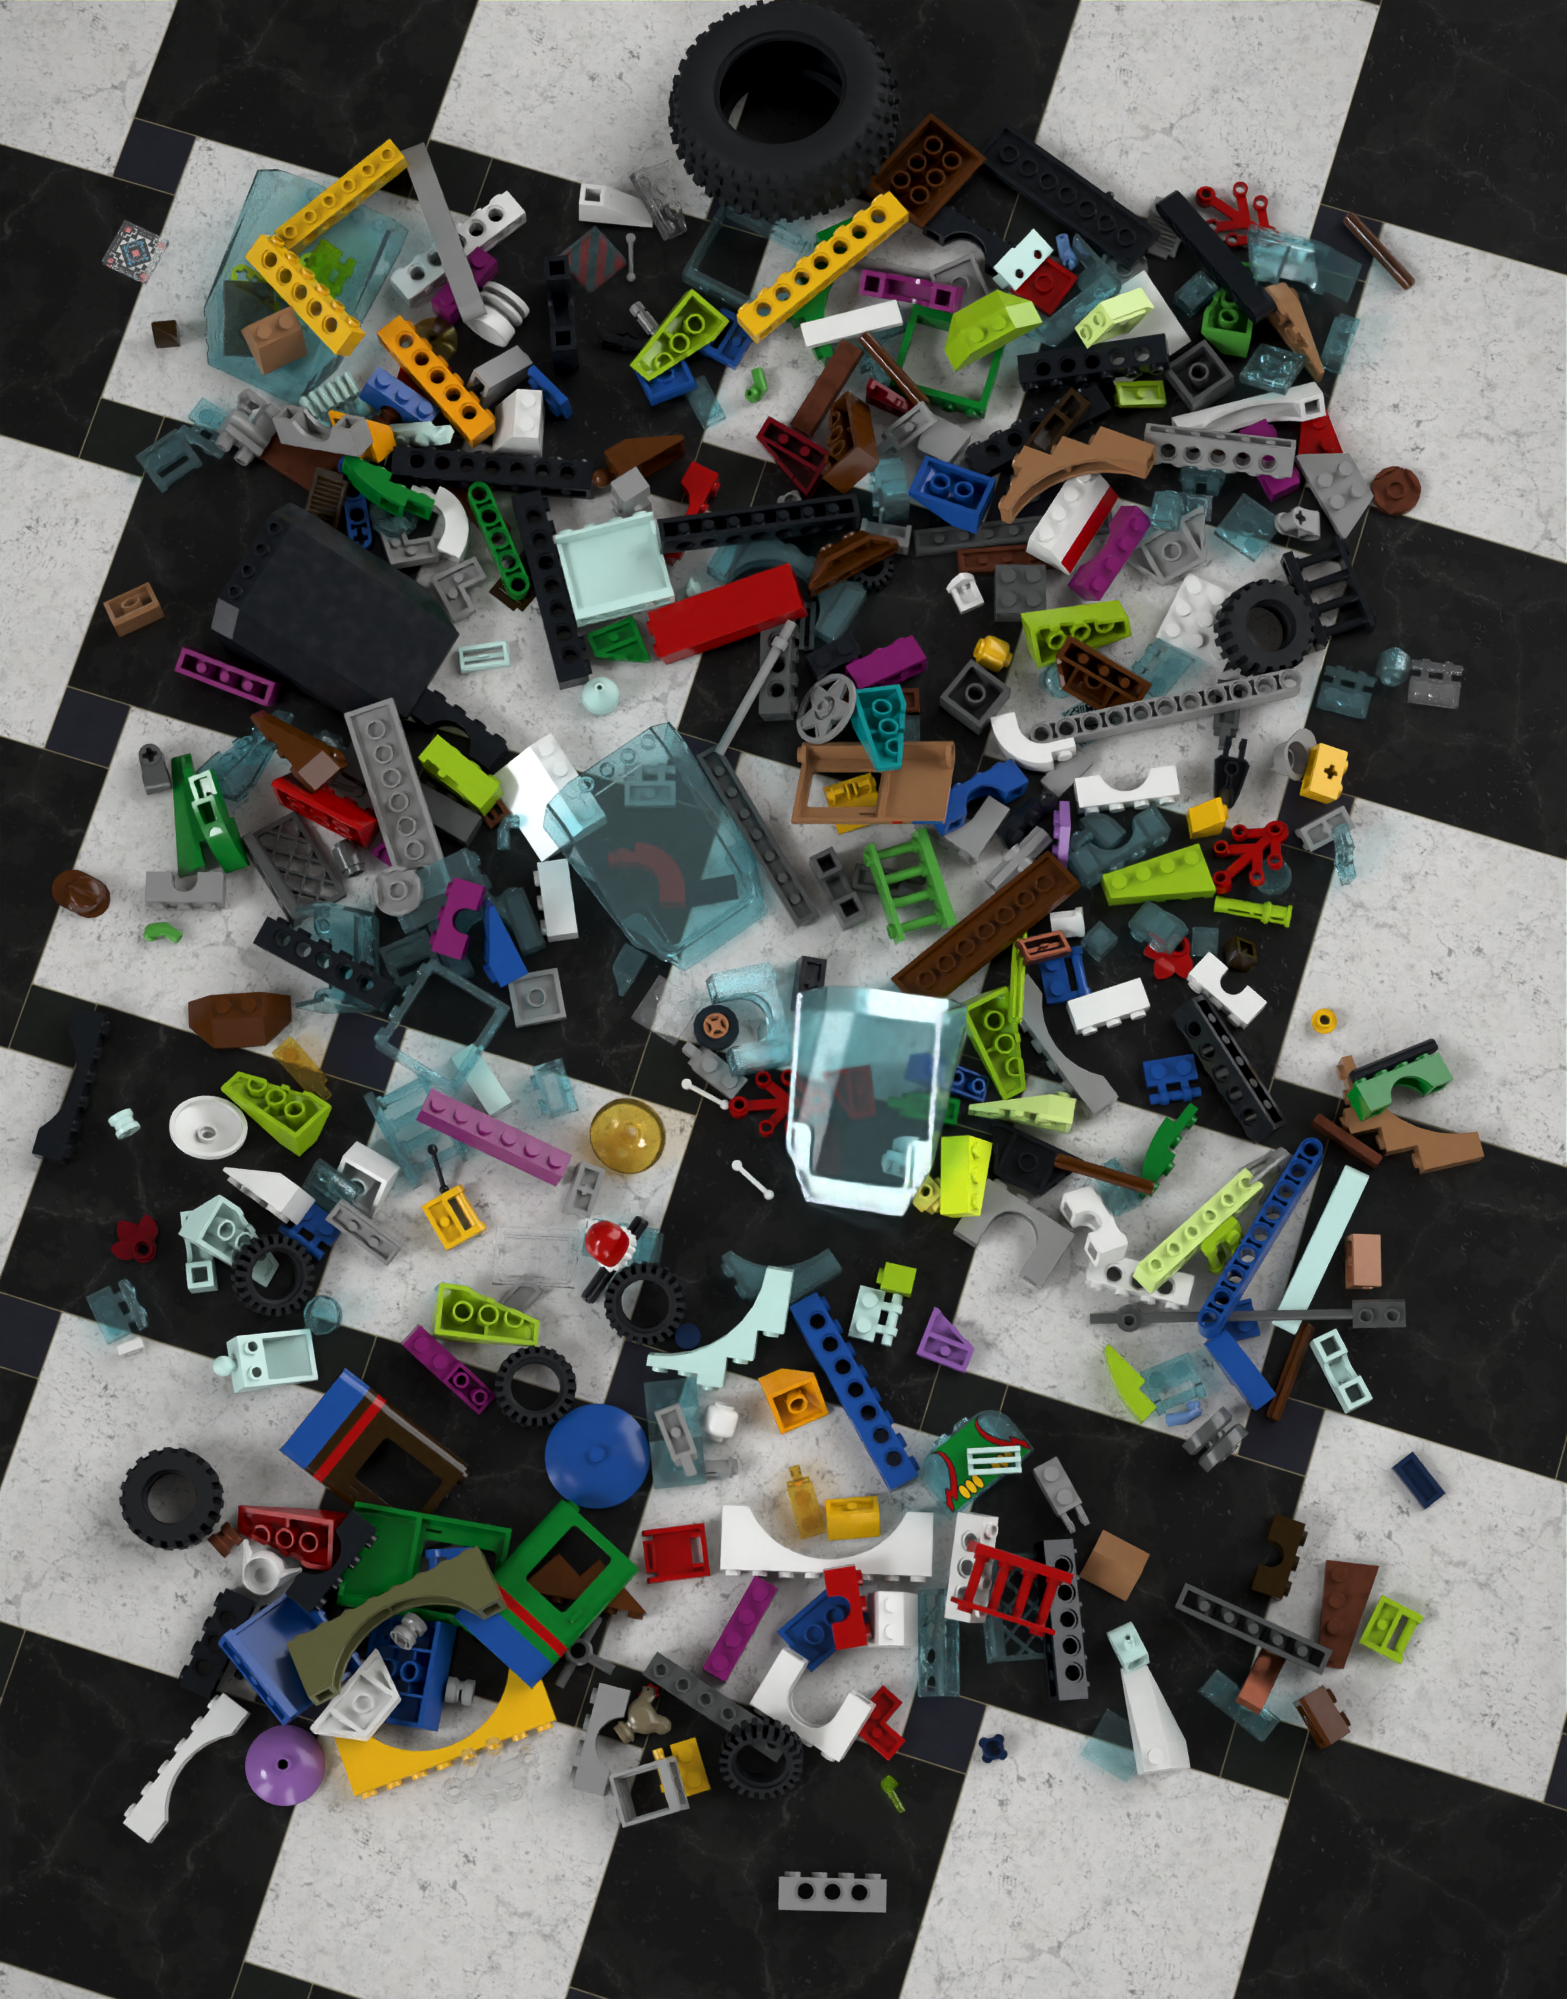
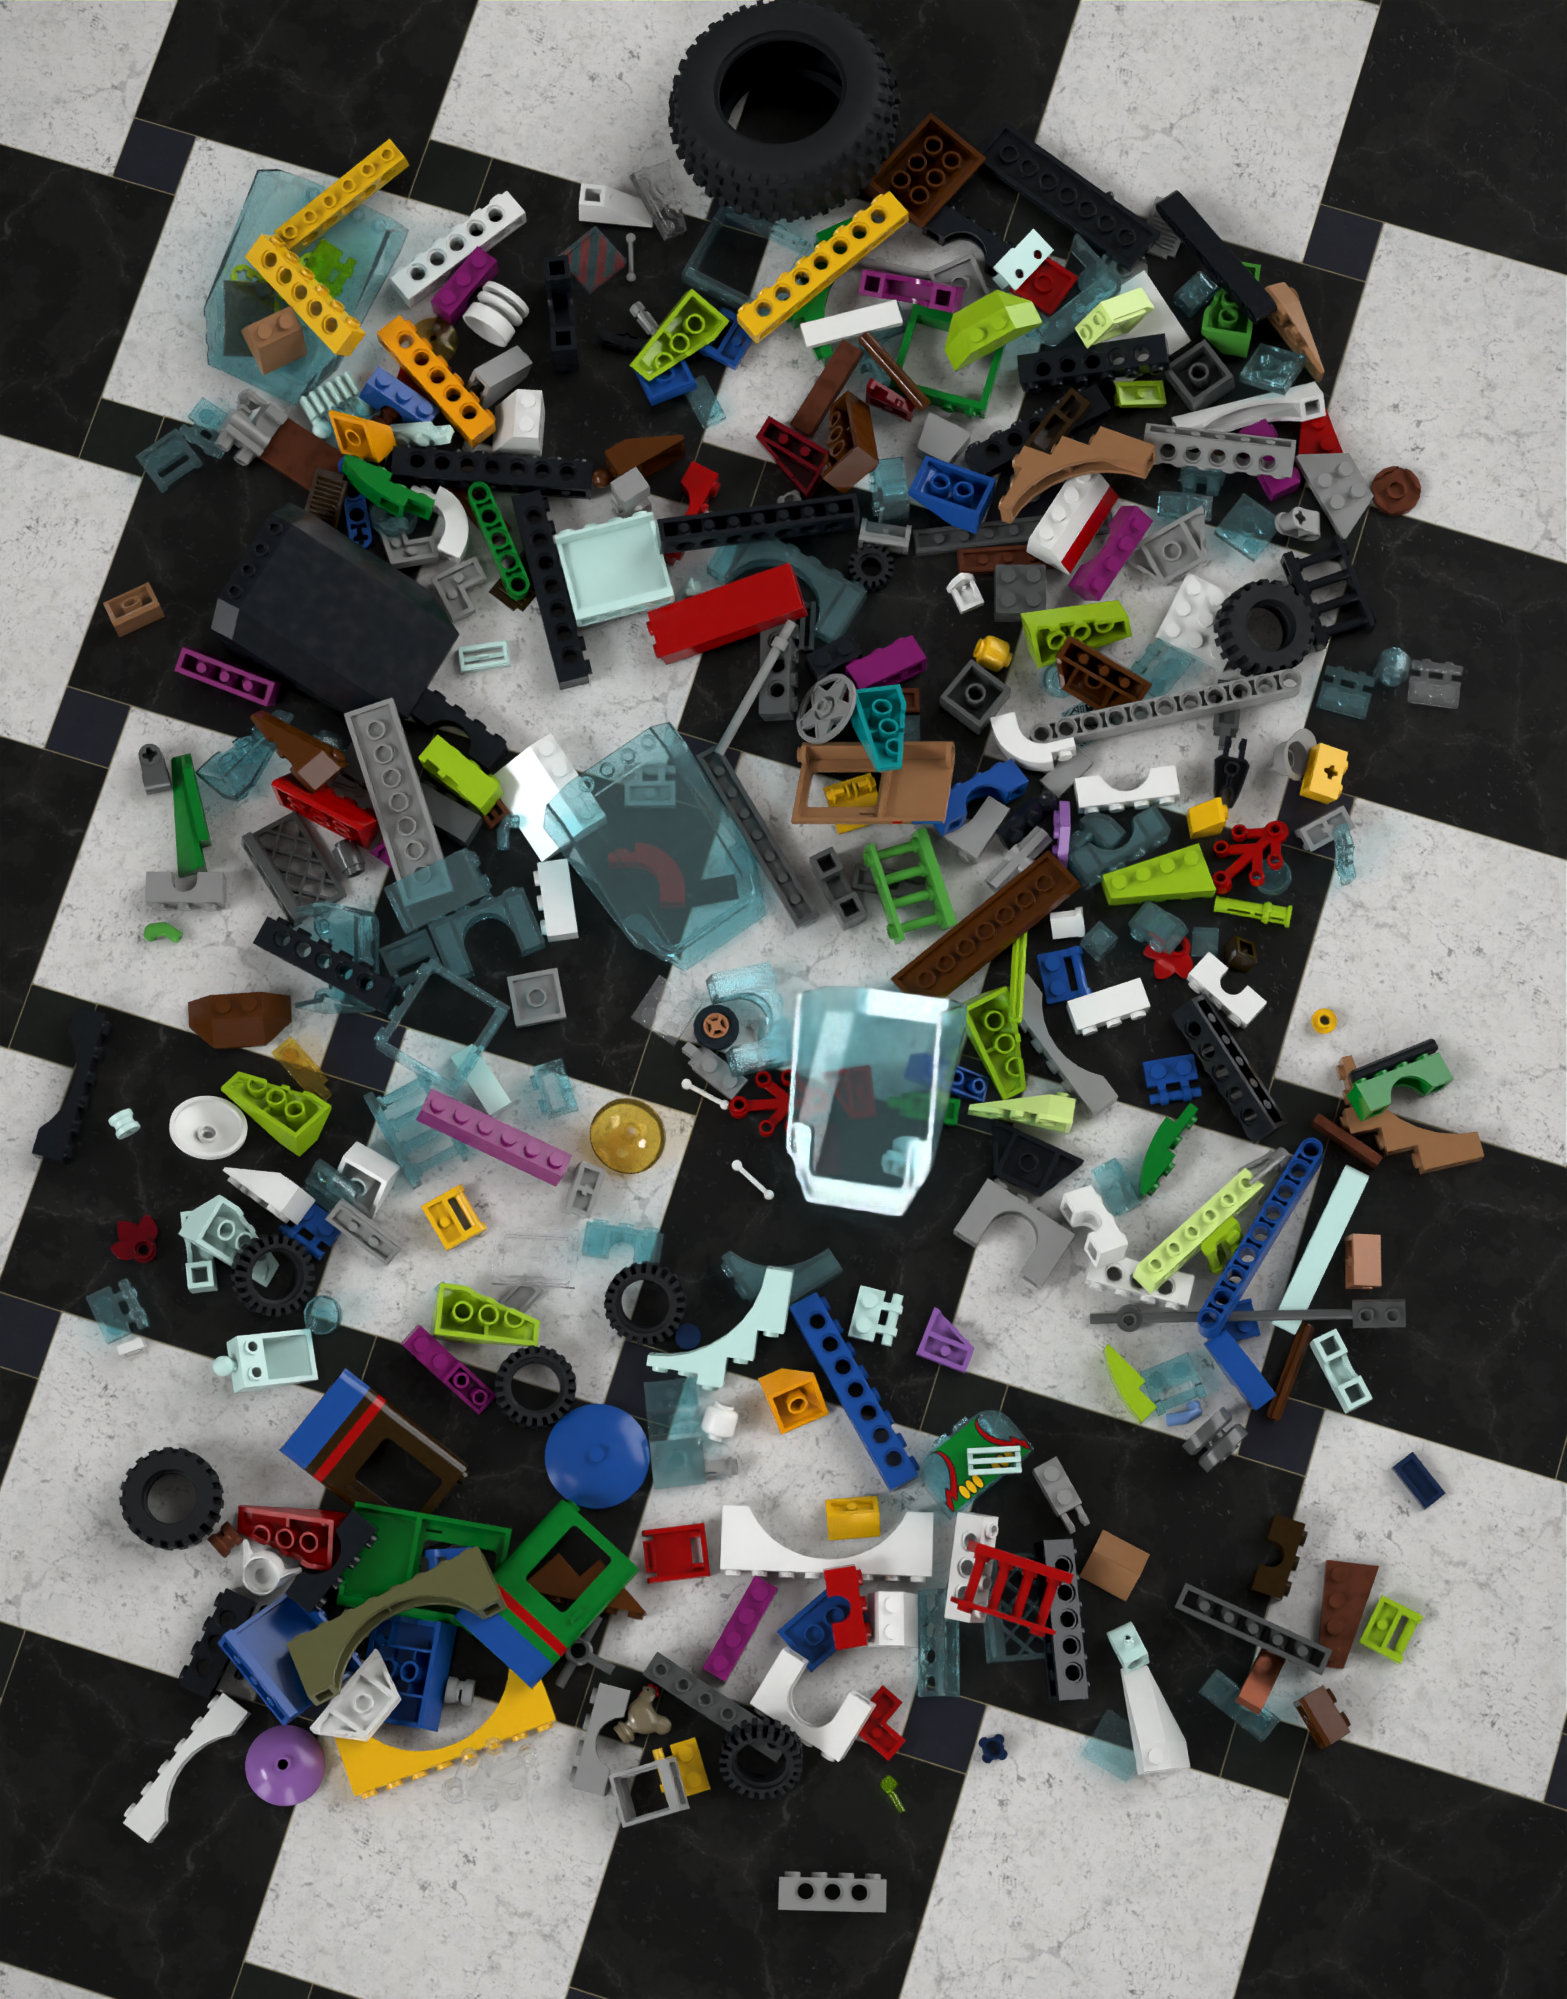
(81, 893): reddish brown piece -> none
(135, 252): clear tile -> none
(166, 334): dark brown slope -> none
(217, 826): green slope -> none
(301, 429): light grey arch -> none
(397, 891): light grey tile -> none
(407, 1633): light grey wheel -> none
(432, 1150): black hinge -> none
(444, 233): light grey beam -> none
(461, 896): magenta arch -> none
(499, 953): blue slope -> none
(554, 397): blue tile -> none
(600, 696): light aqua helmet -> none
(603, 1276): black axle -> none
(609, 1244): red hair -> none
(619, 643): green wing -> none
(628, 967): clear light blue slope -> none
(677, 1437): light grey hinge -> none
(759, 387): bright green arm -> none
(804, 1504): clear yellow hinge -> none
(808, 975): black hinge -> none
(848, 558): reddish brown wedge -> none
(896, 1279): lime brick -> none
(906, 429): light grey hinge -> none
(929, 1195): light yellow brick -> none
(963, 1175): neon yellow wedge -> none
(1044, 951): copper tile -> none
(1066, 255): medium blue arm -> none
(1104, 1174): reddish brown axle -> none
(1166, 511): clear light blue brick -> none
(1240, 219): red plant -> none
(1302, 260): clear light blue windscreen -> none
(1339, 342): clear light blue window -> none
(1379, 251): reddish brown axle -> none

